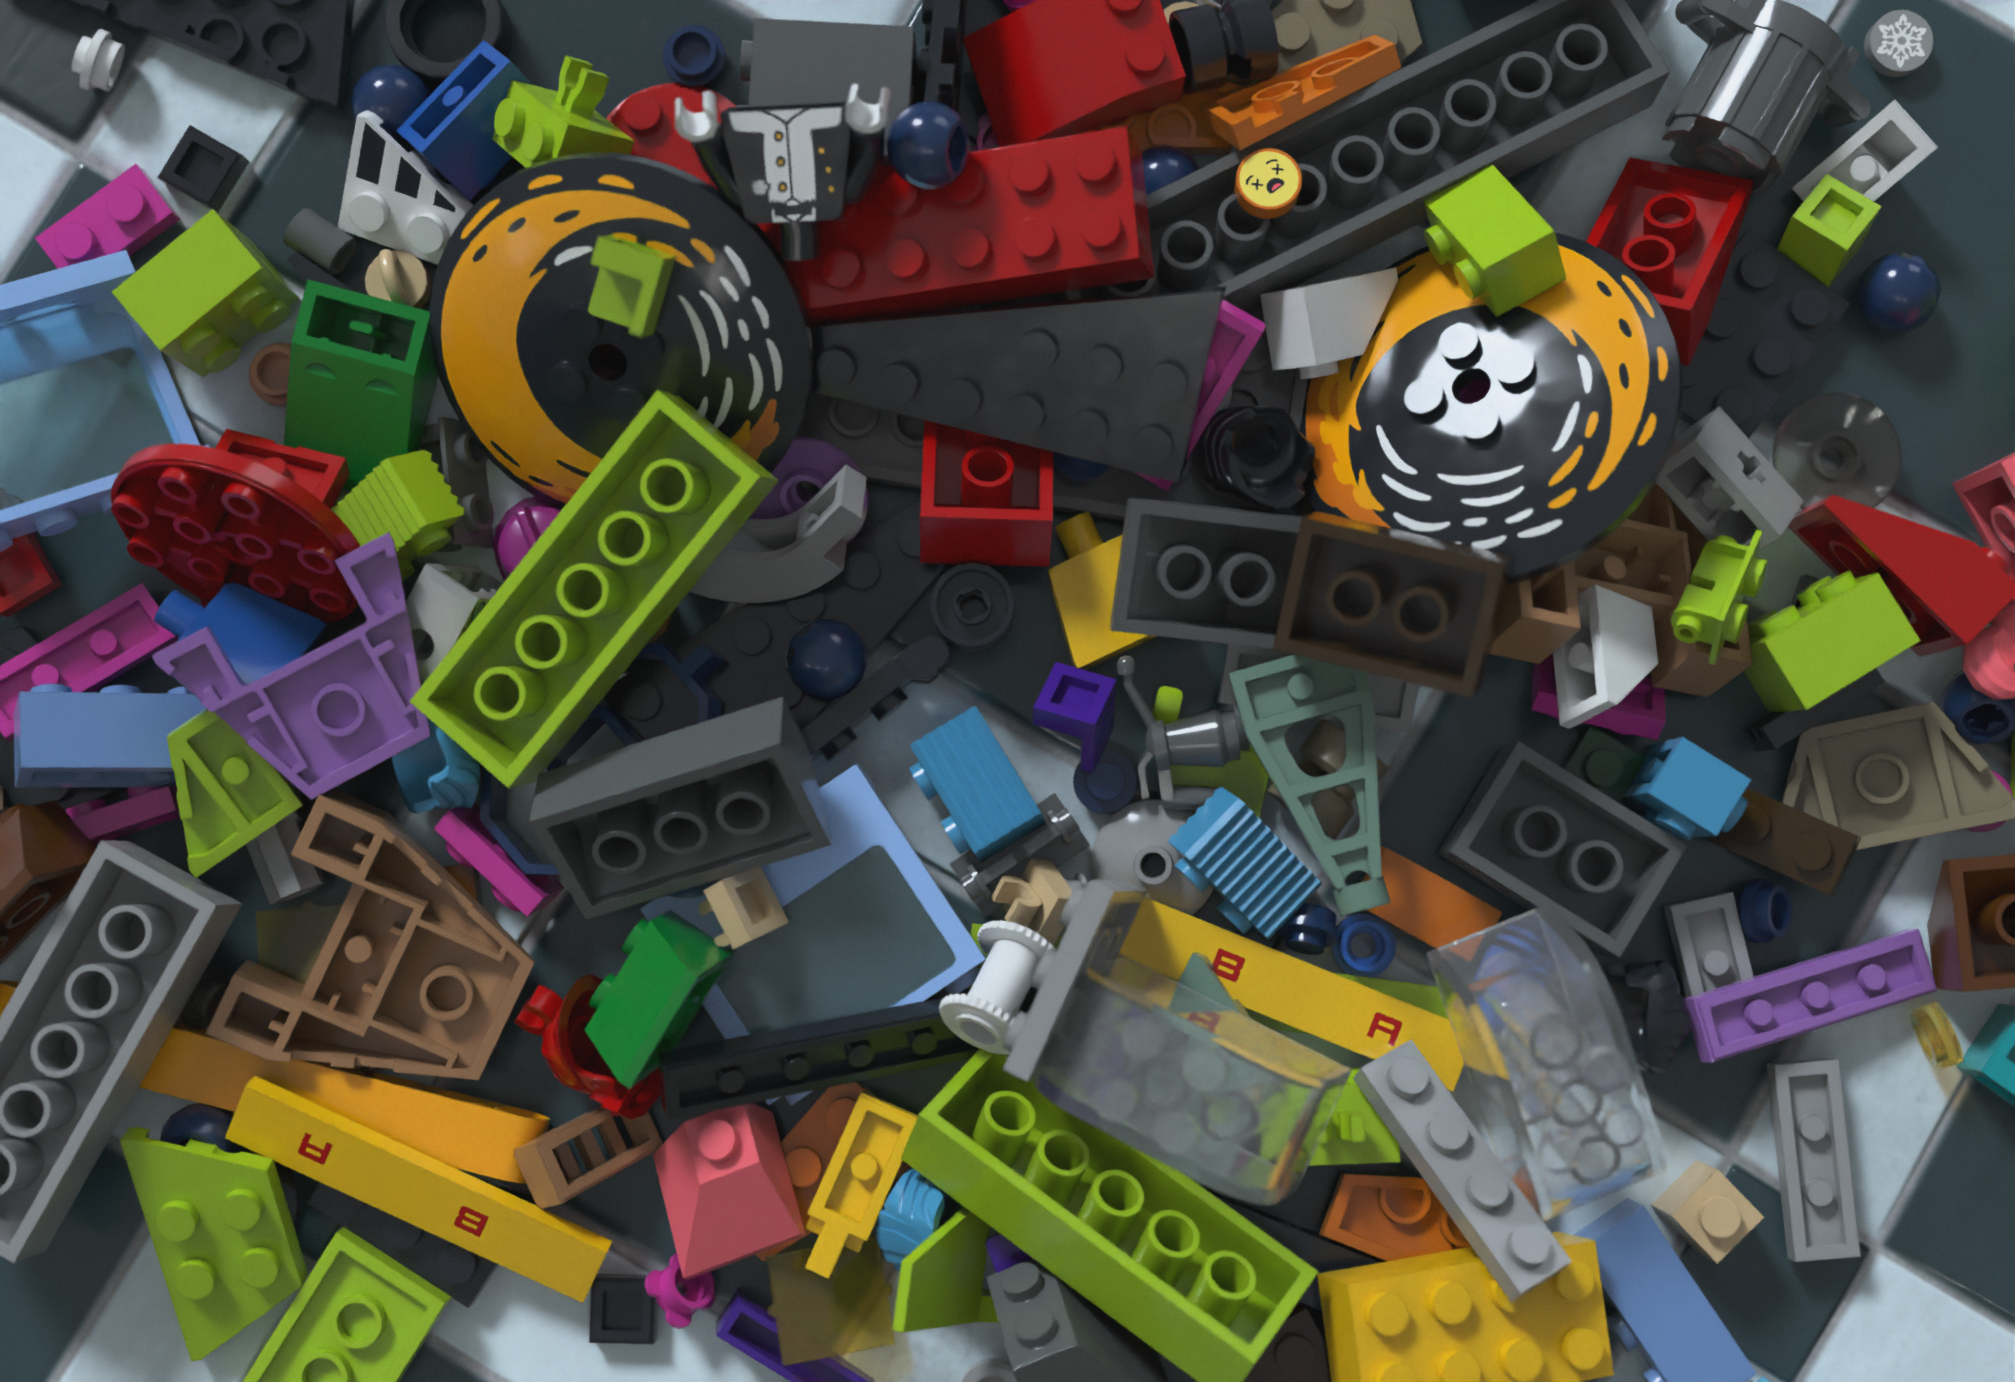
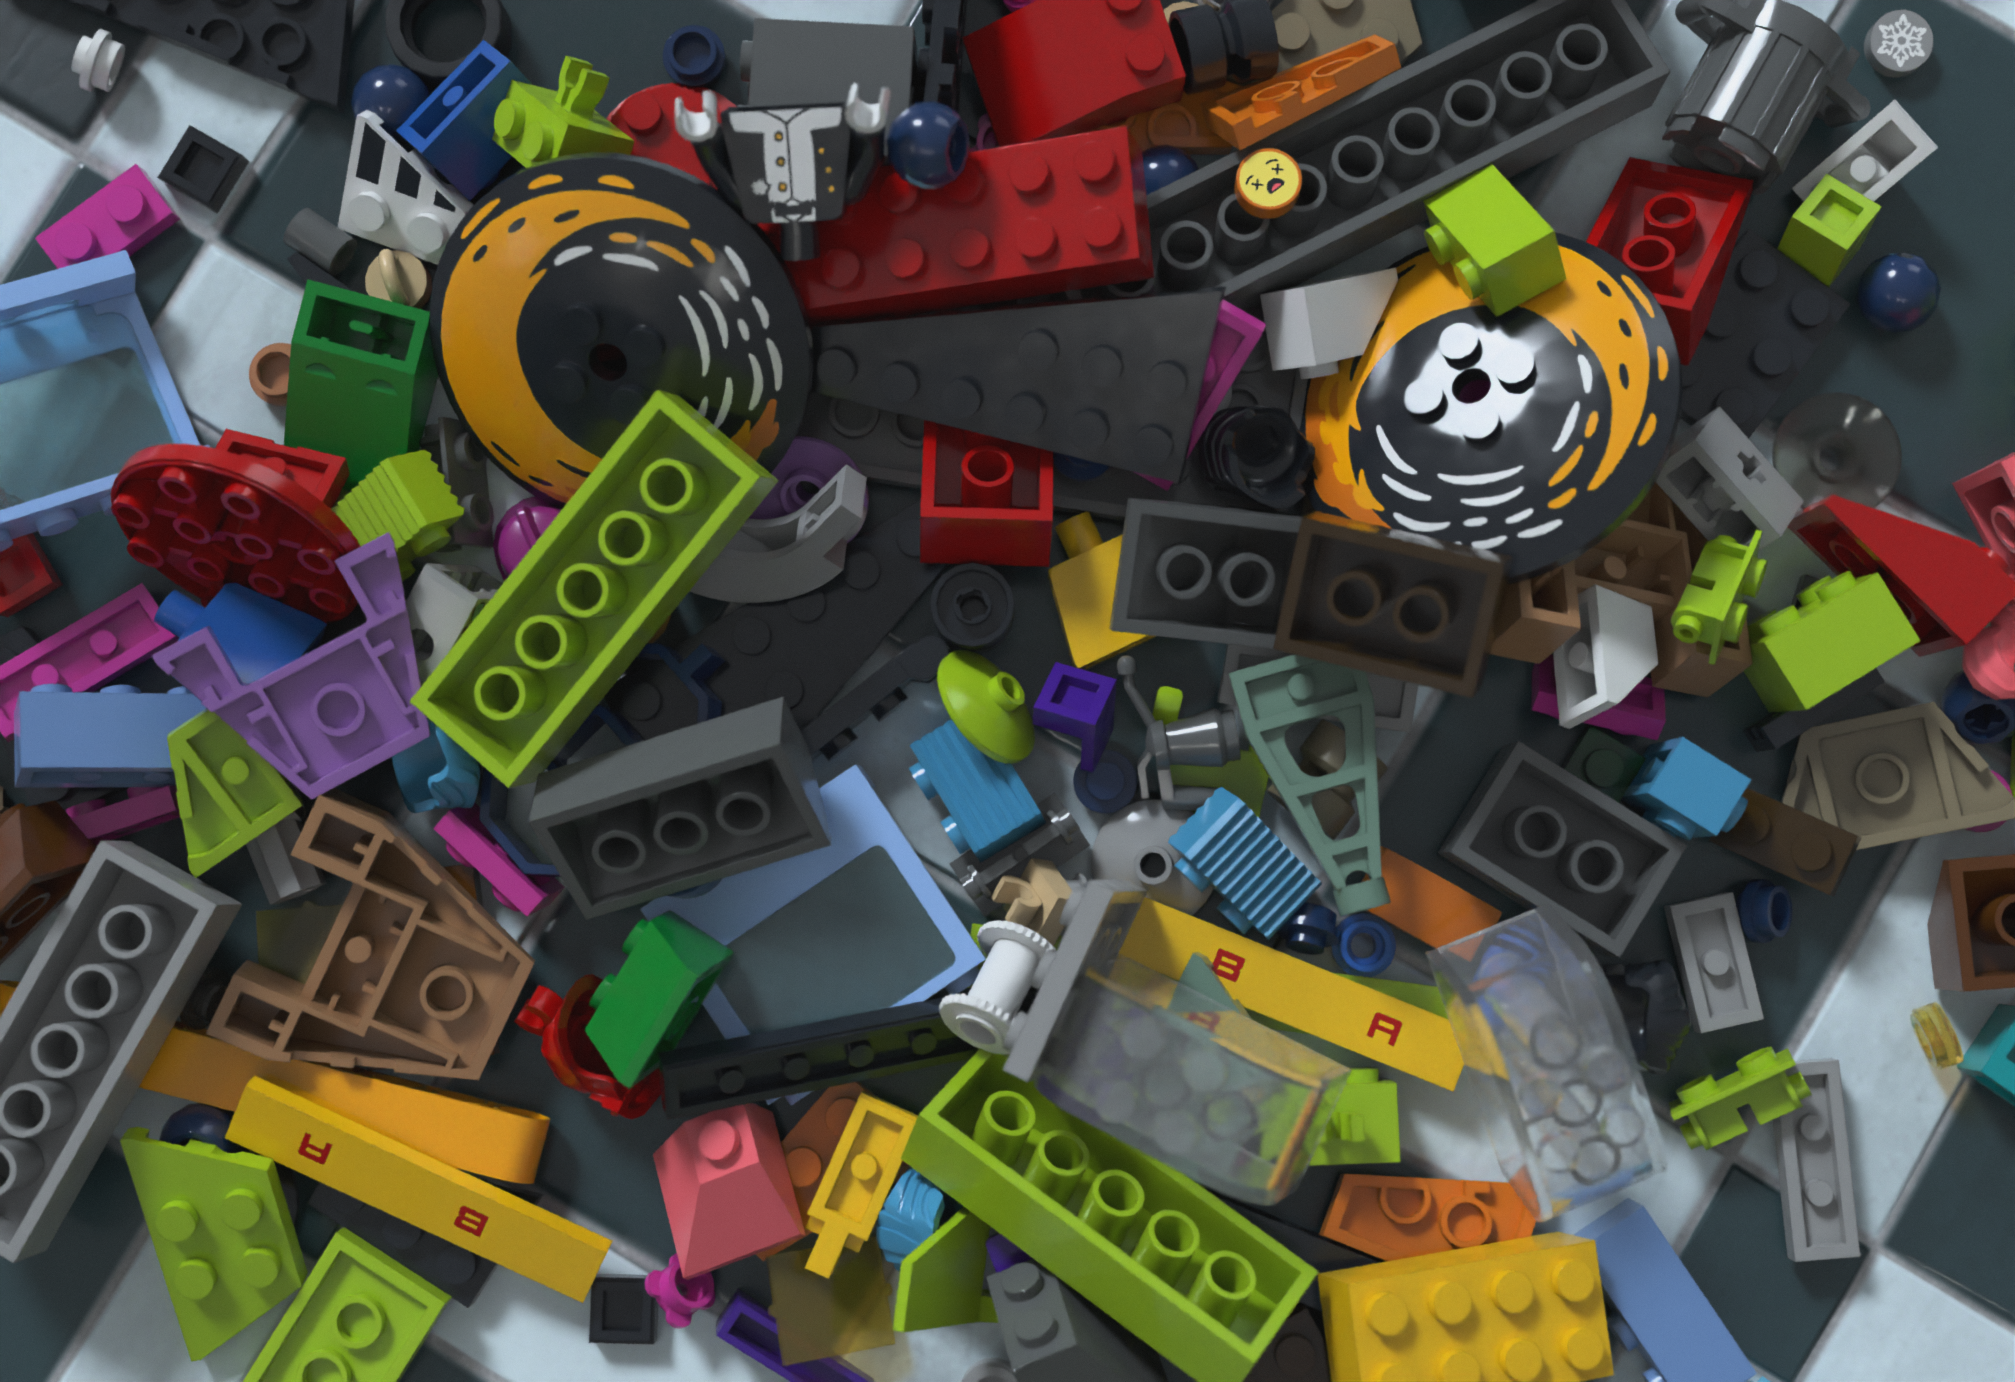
(207, 295): lime brick -> none
(552, 1168): medium nougat slope -> none
(629, 283): lime panel -> none
(743, 908): tan tile -> none
(826, 658): dark blue piece -> none
(986, 706): none -> lime dish
(1462, 1170): light grey plate -> none
(1707, 1211): tan brick -> none
(1714, 1104): none -> lime hinge
(1809, 995): medium lavender tile -> none

